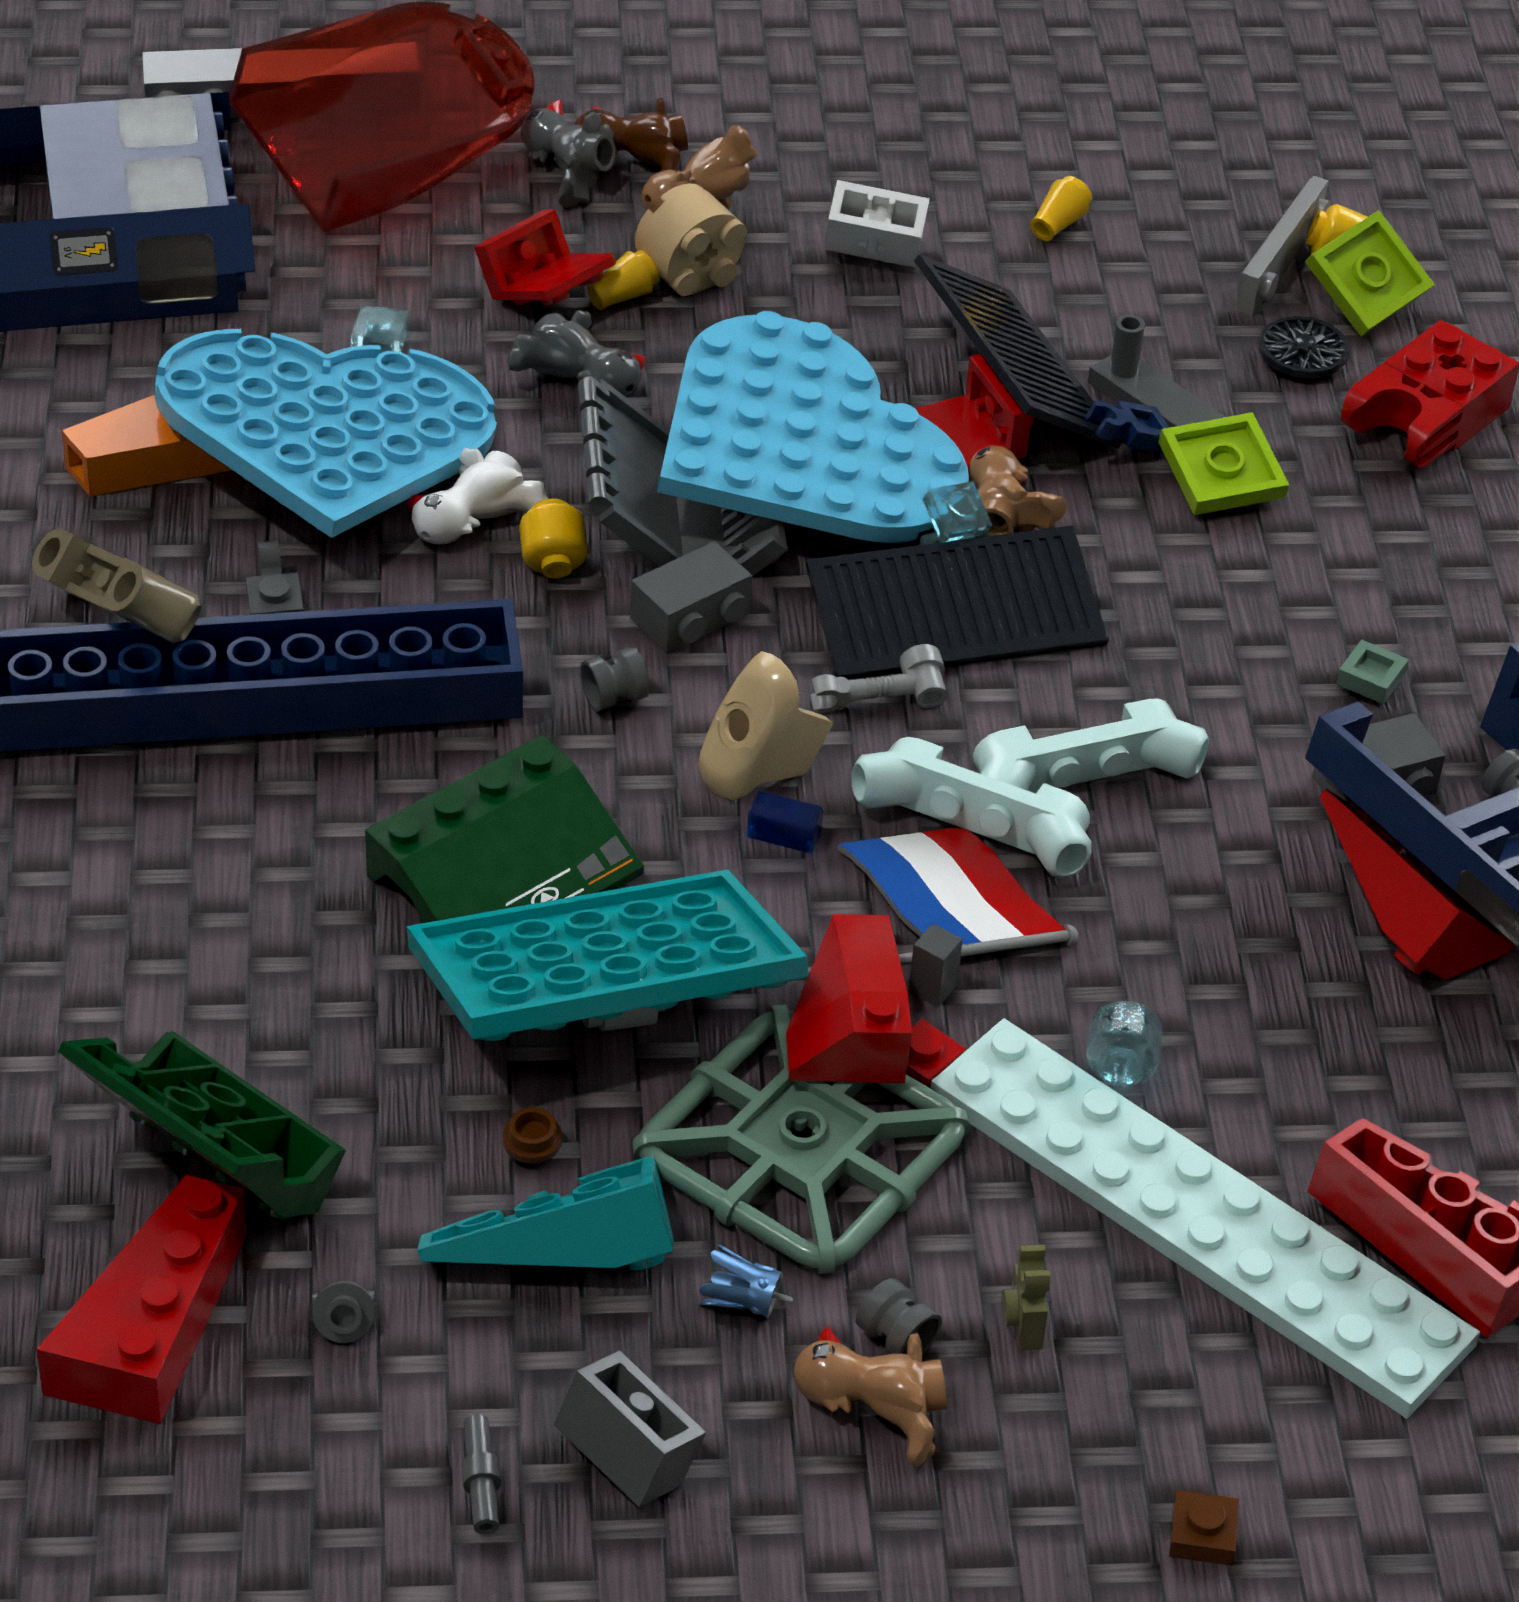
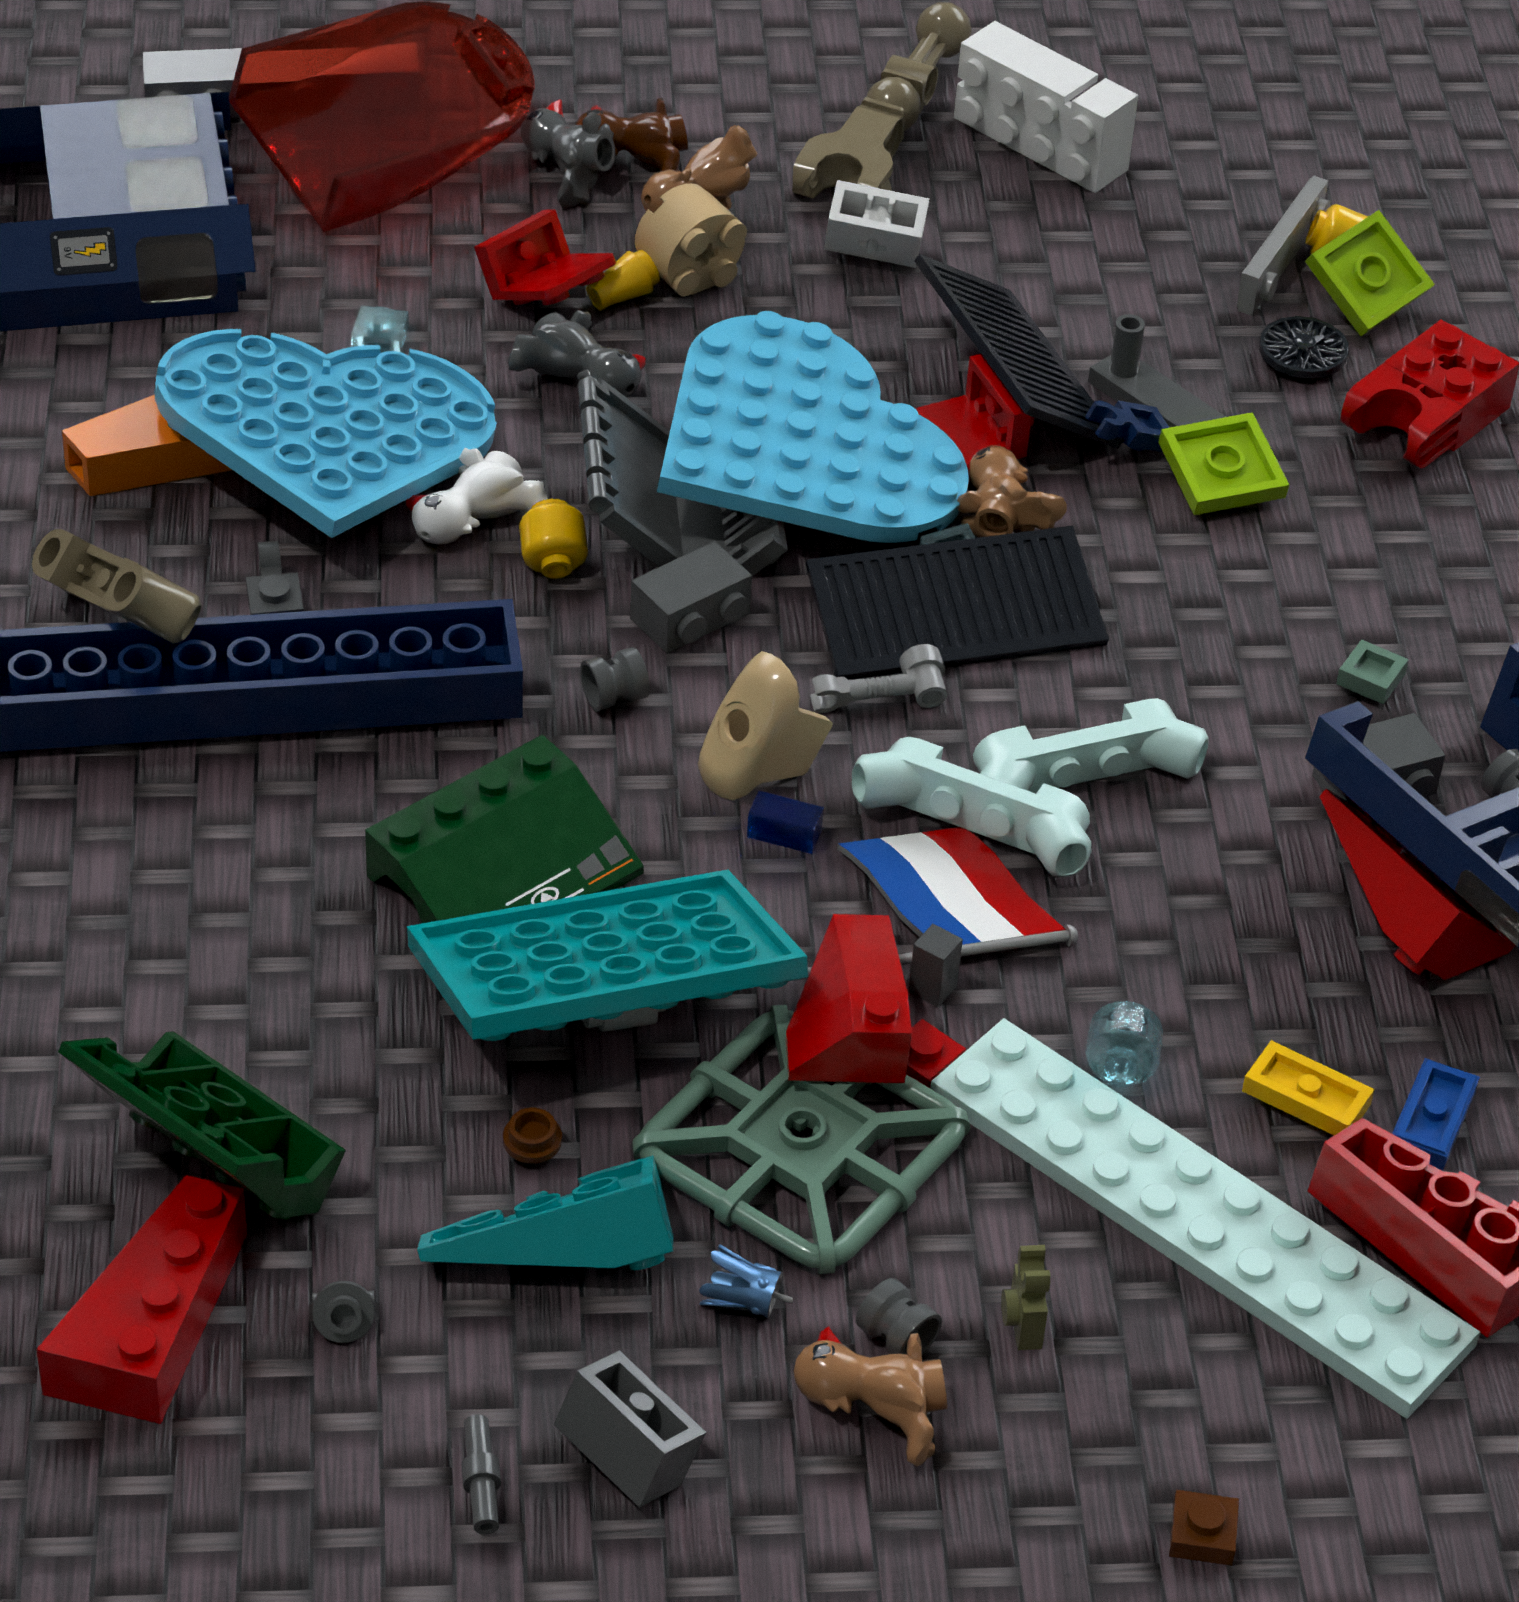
(872, 134): none -> dark tan piece
(957, 511): clear light blue plate -> none
(1023, 98): none -> white piece
(1063, 205): yellow cone -> none
(1307, 1089): none -> yellow plate
(1436, 1109): none -> blue plate

